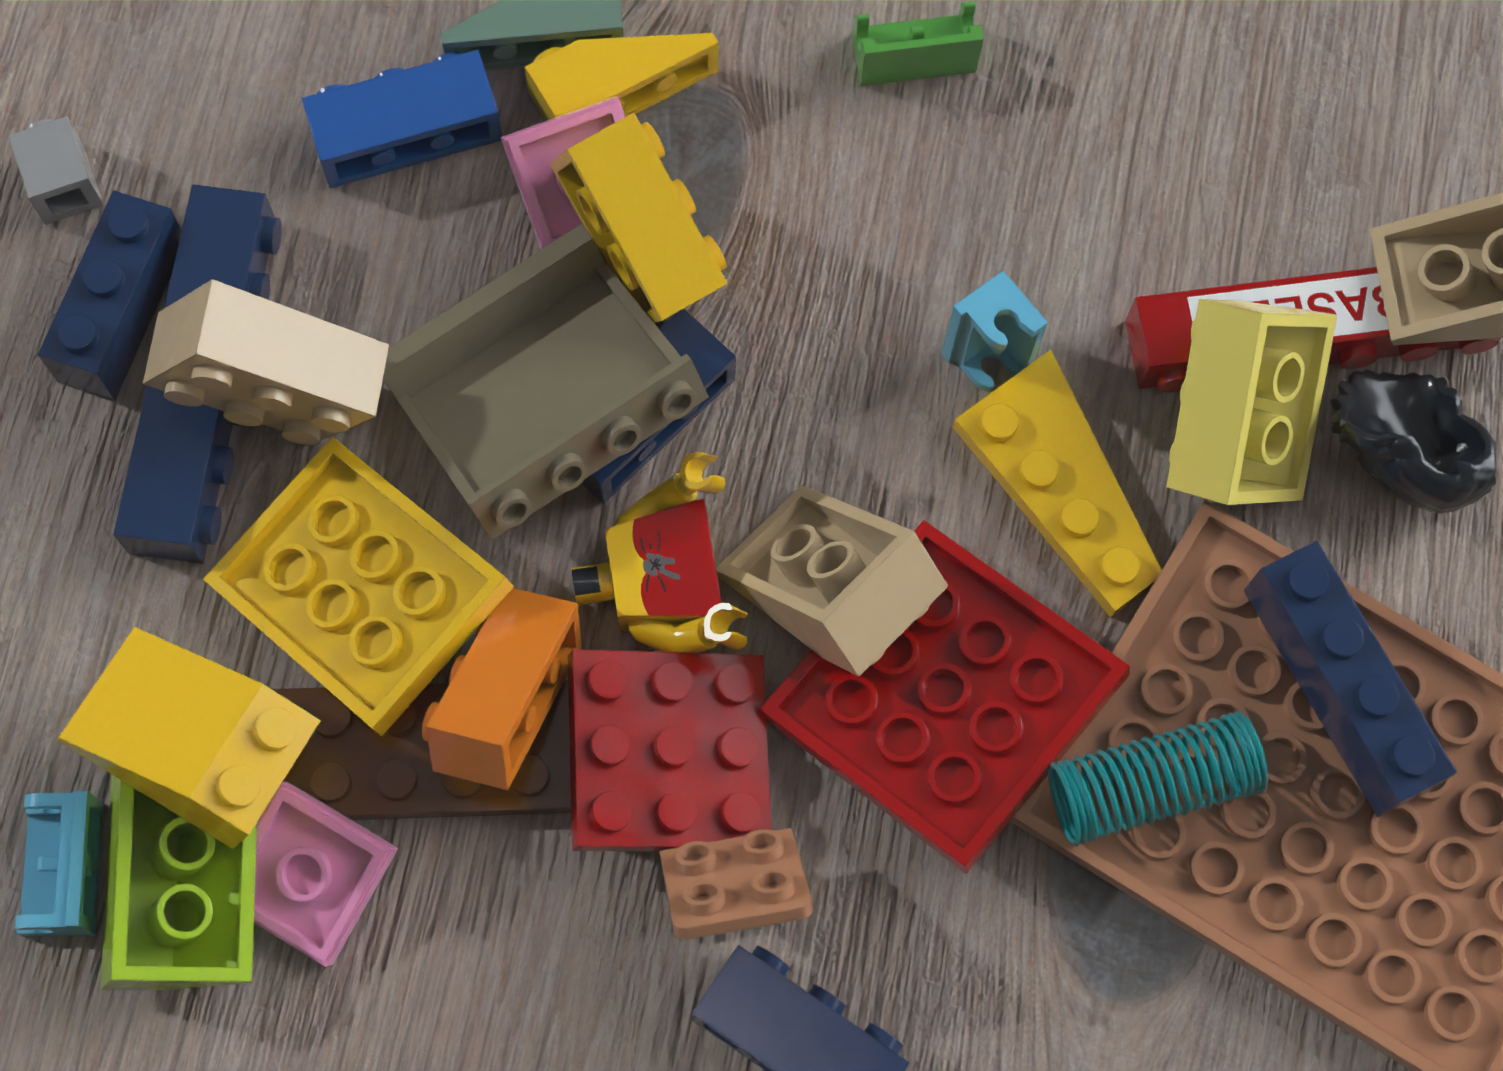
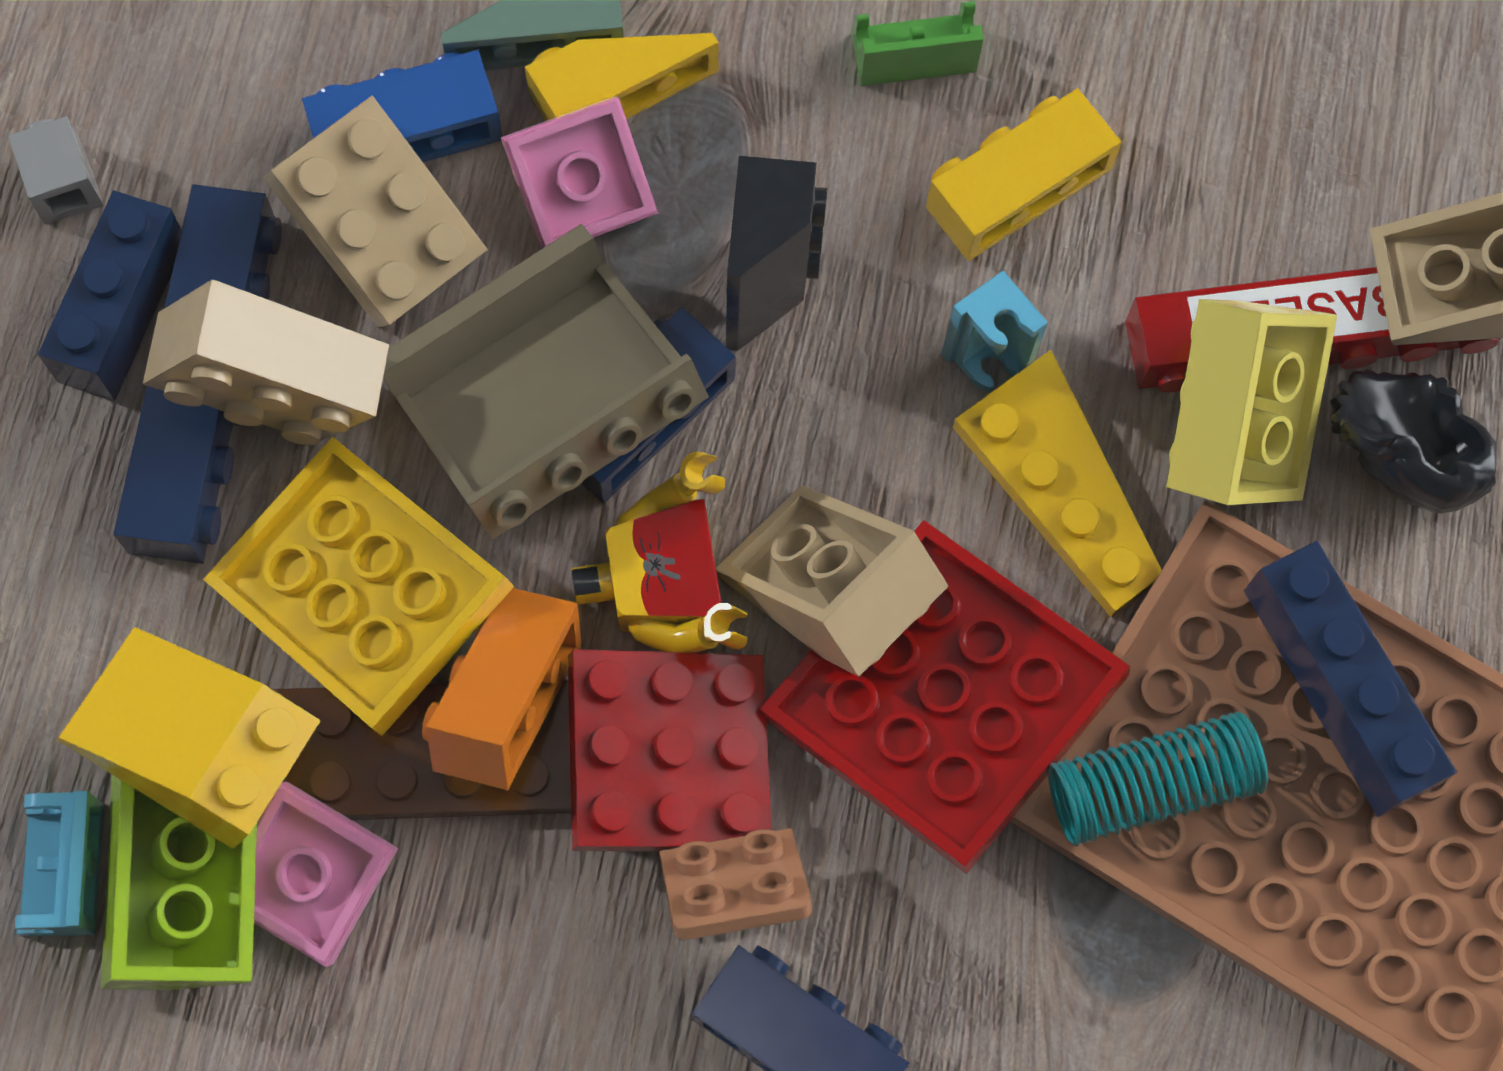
(375, 212): none -> tan brick
(640, 217): yellow brick -> none
(771, 243): none -> black slope
(1021, 172): none -> yellow brick

